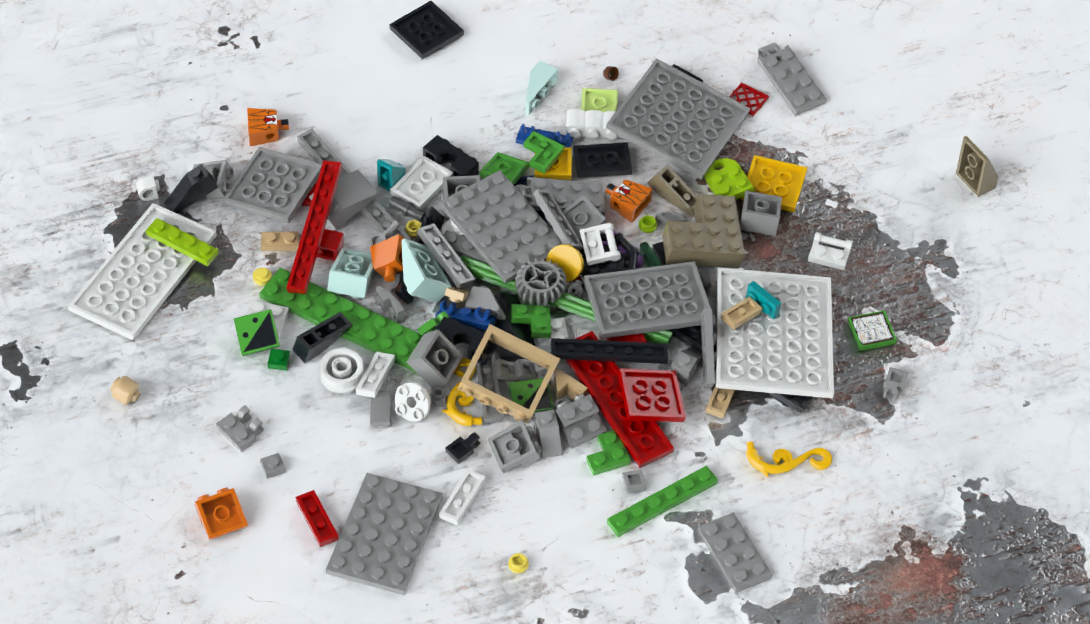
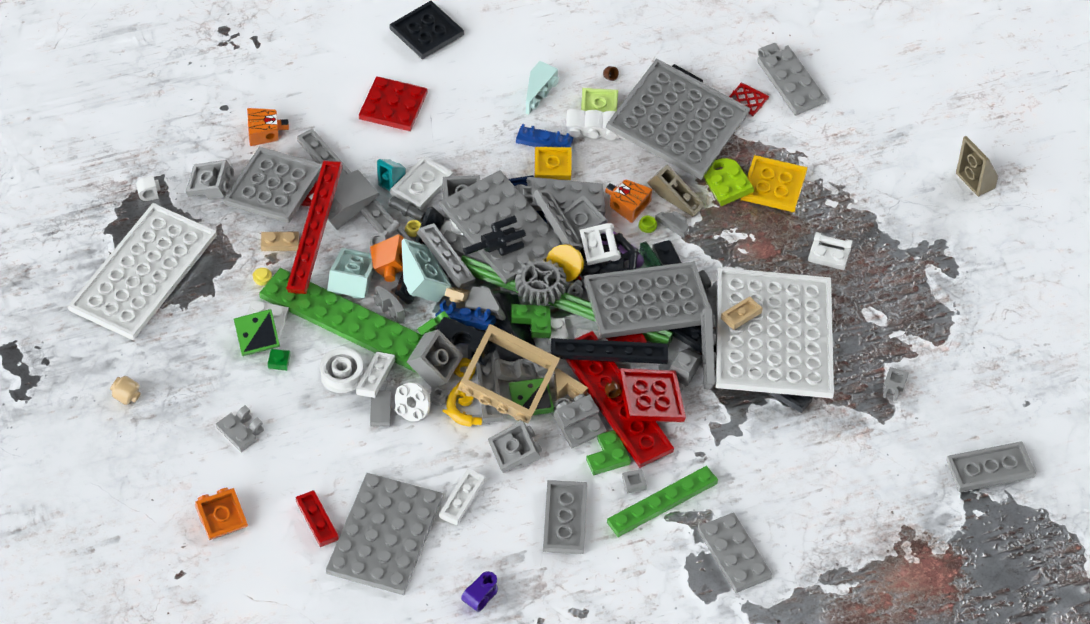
(182, 242): lime plate -> none
(190, 189): black slope -> none
(273, 465): light grey plate -> none
(320, 337): black slope -> none
(331, 244): red slope -> none
(393, 103): none -> red plate
(442, 151): black arch -> none
(462, 449): black plate -> none
(481, 591): none -> dark purple piece
(497, 238): none -> black plant
(510, 167): bright green tile -> none
(518, 563): light yellow plate -> none
(546, 151): bright green plate -> none
(548, 433): light grey slope -> none
(565, 517): none -> light grey plate
(602, 160): black plate -> none
(613, 389): none -> reddish brown hinge
(709, 241): dark tan brick -> none
(719, 402): tan plate -> none
(760, 213): light grey slope -> none
(769, 303): teal plate -> none
(789, 464): yellow plant -> none
(872, 330): tile -> none
(990, 466): none -> light grey plate

